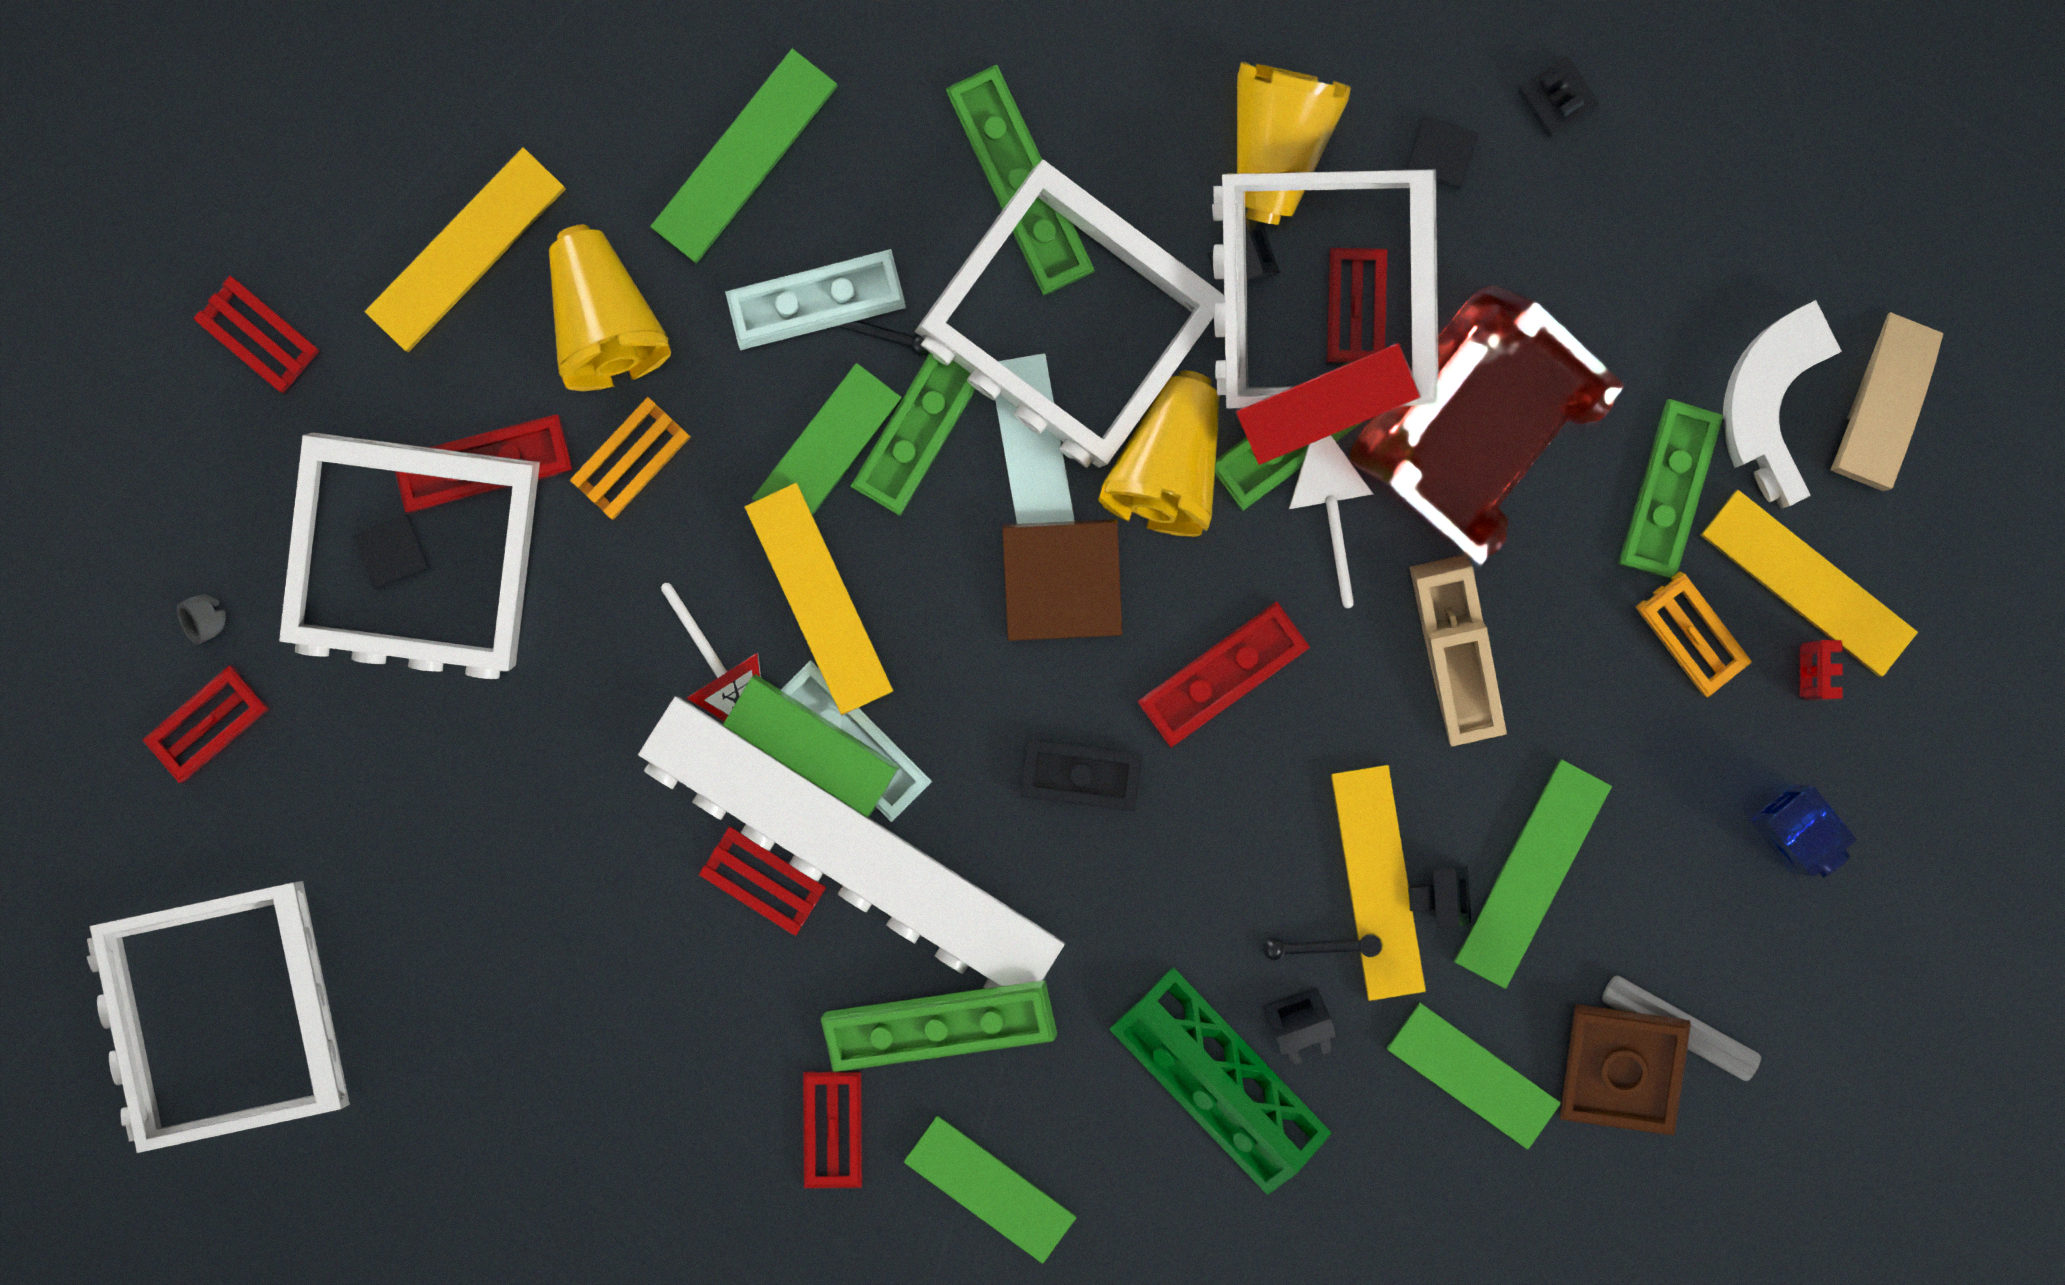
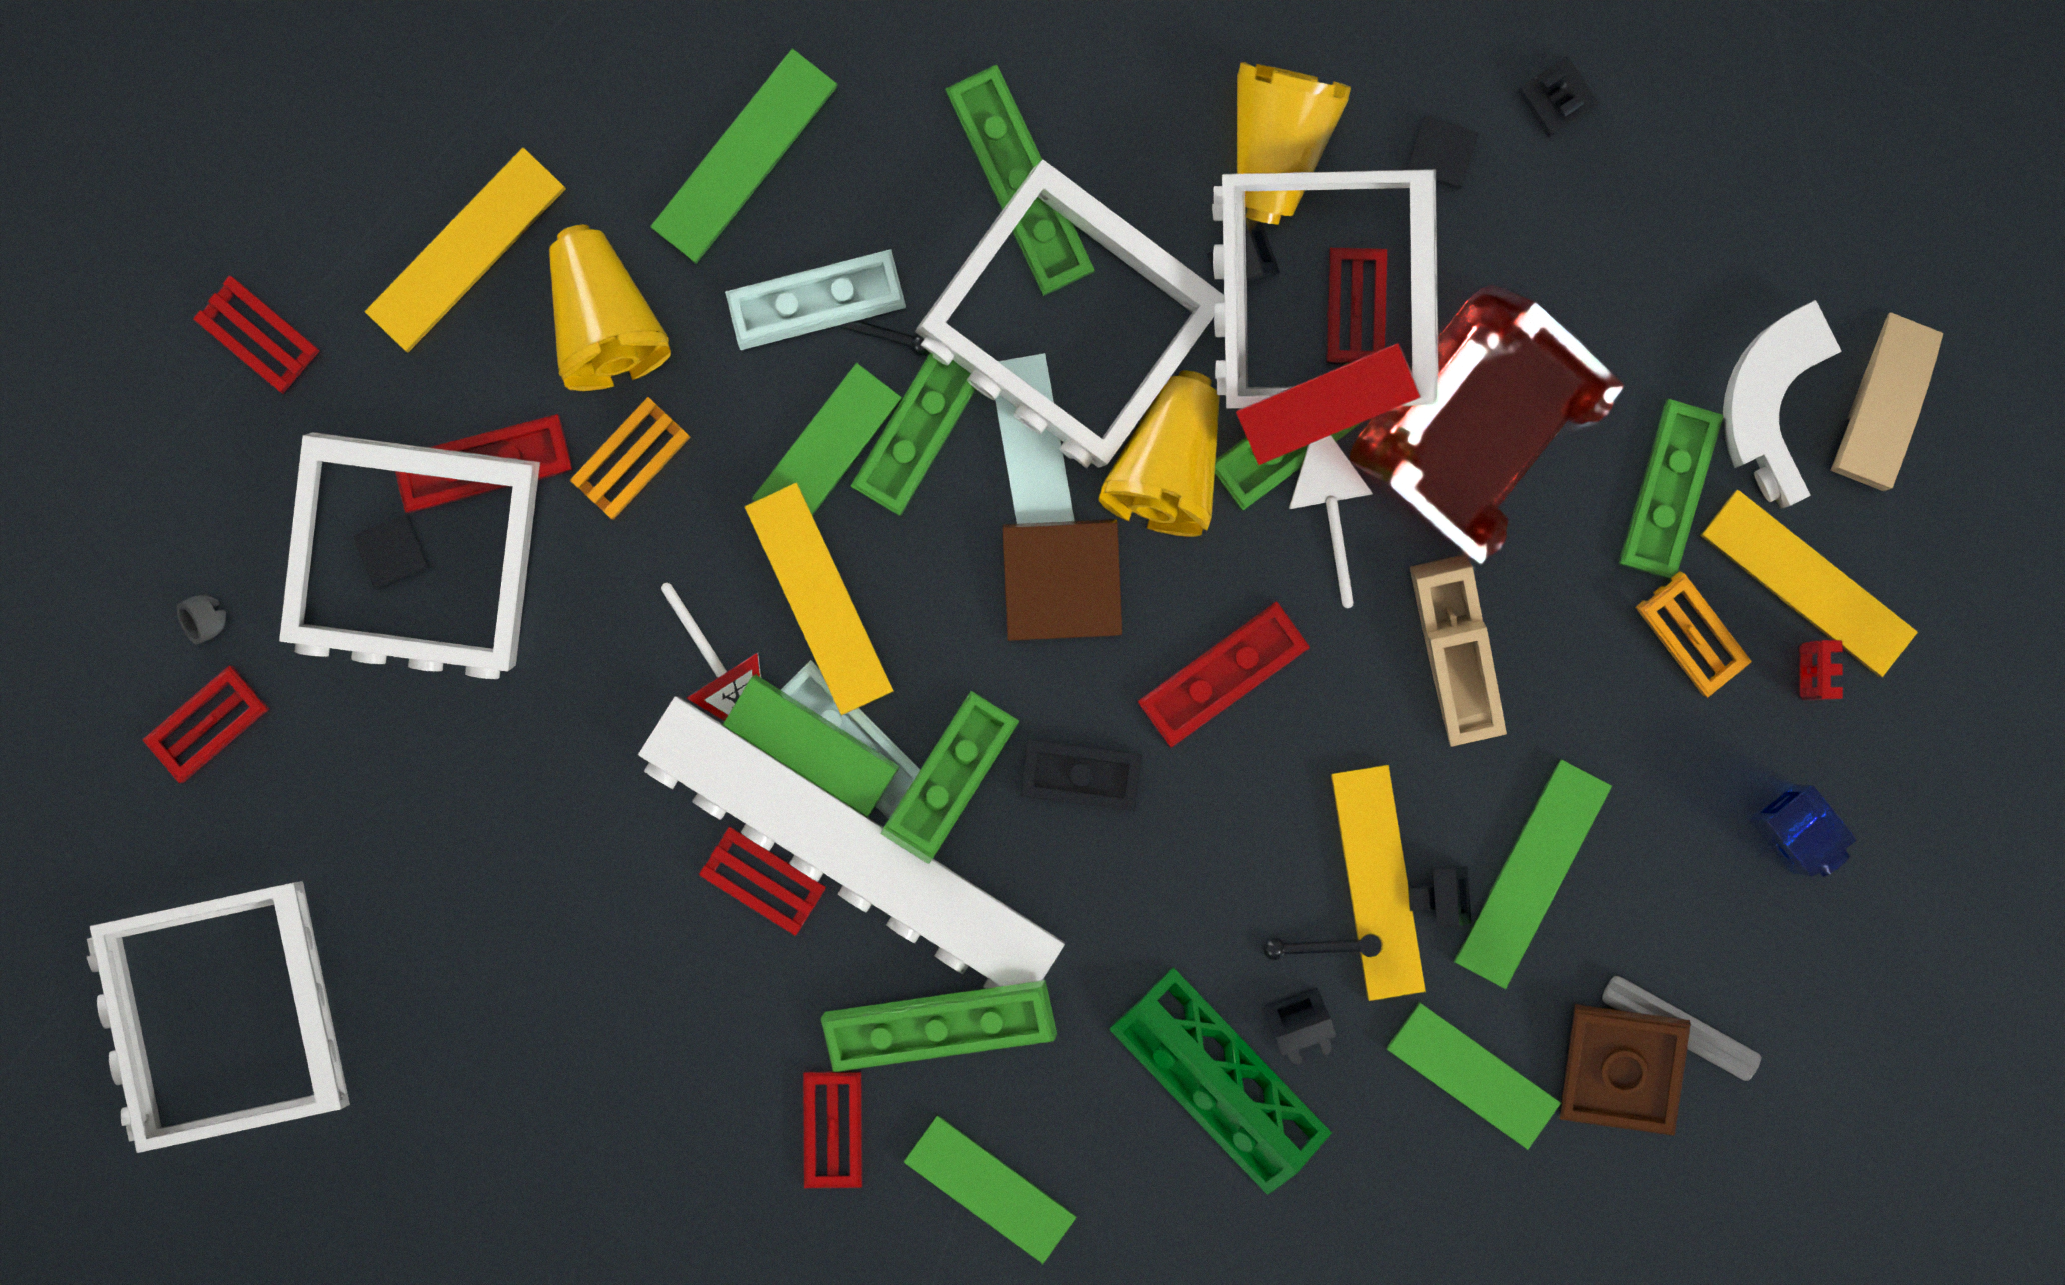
(949, 777): none -> bright green tile

